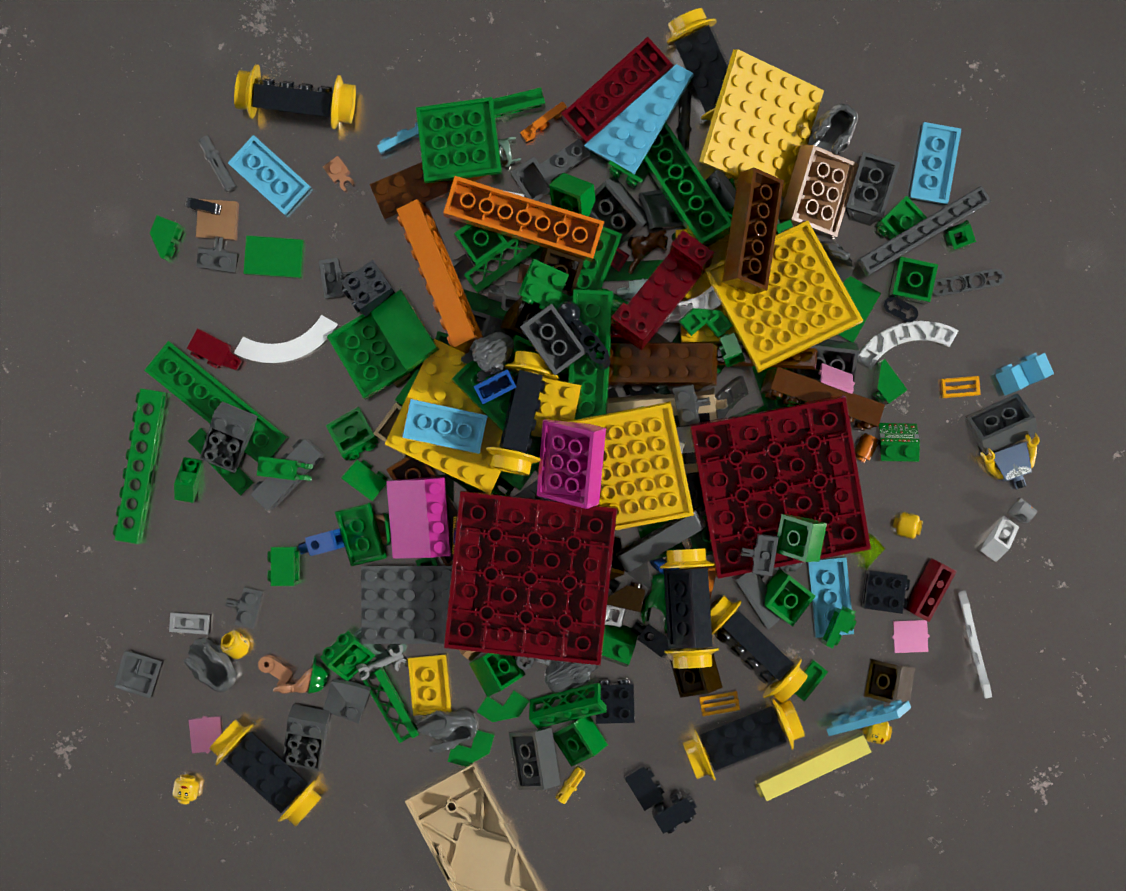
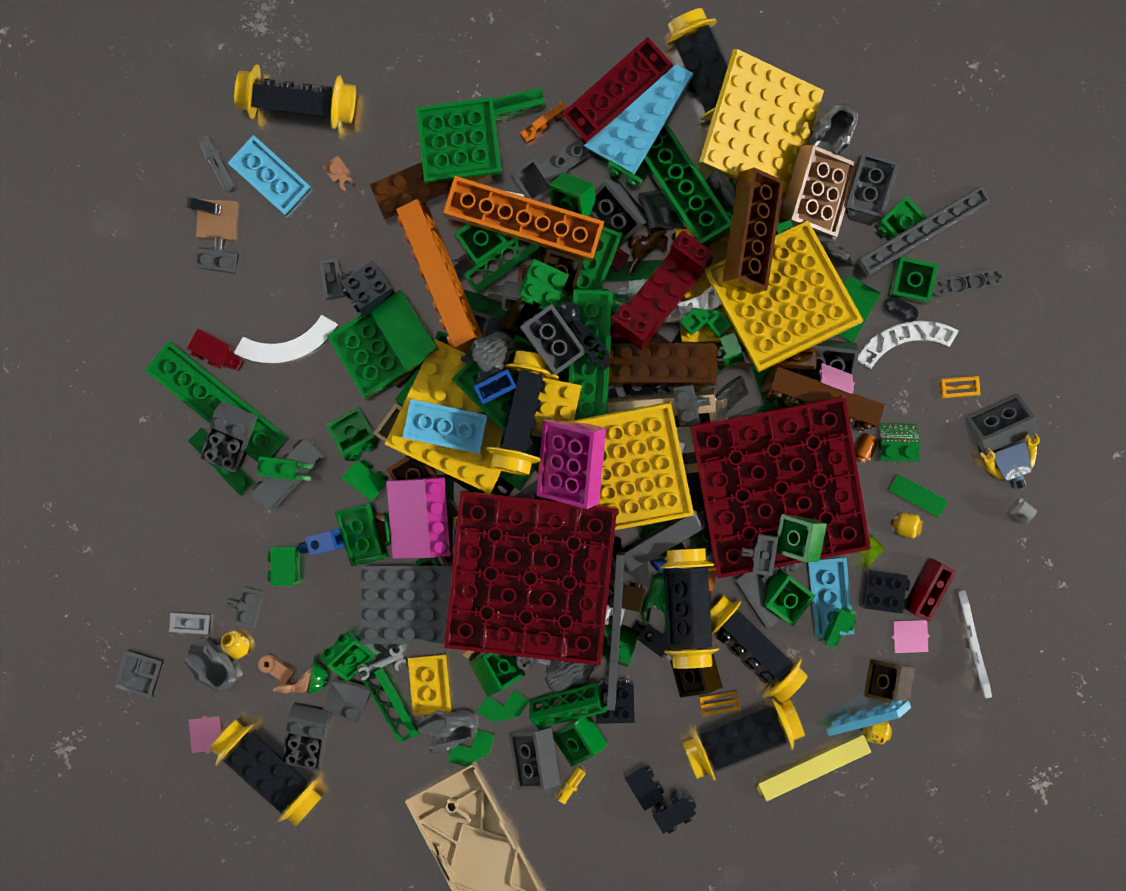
(148, 457): green brick -> none
(164, 235): green slope -> none
(185, 788): yellow head -> none
(187, 480): green slope -> none
(273, 256): green tile -> none
(403, 137): medium azure plate -> none
(504, 143): sand green piece -> none
(614, 639): none -> dark grey plate
(684, 119): dark grey pin -> none
(815, 675): green tile -> none
(886, 383): green slope -> none
(918, 495): none -> green tile
(935, 163): medium azure plate -> none
(967, 236): green brick -> none
(1000, 539): white slope -> none
(1025, 373): medium azure brick -> none

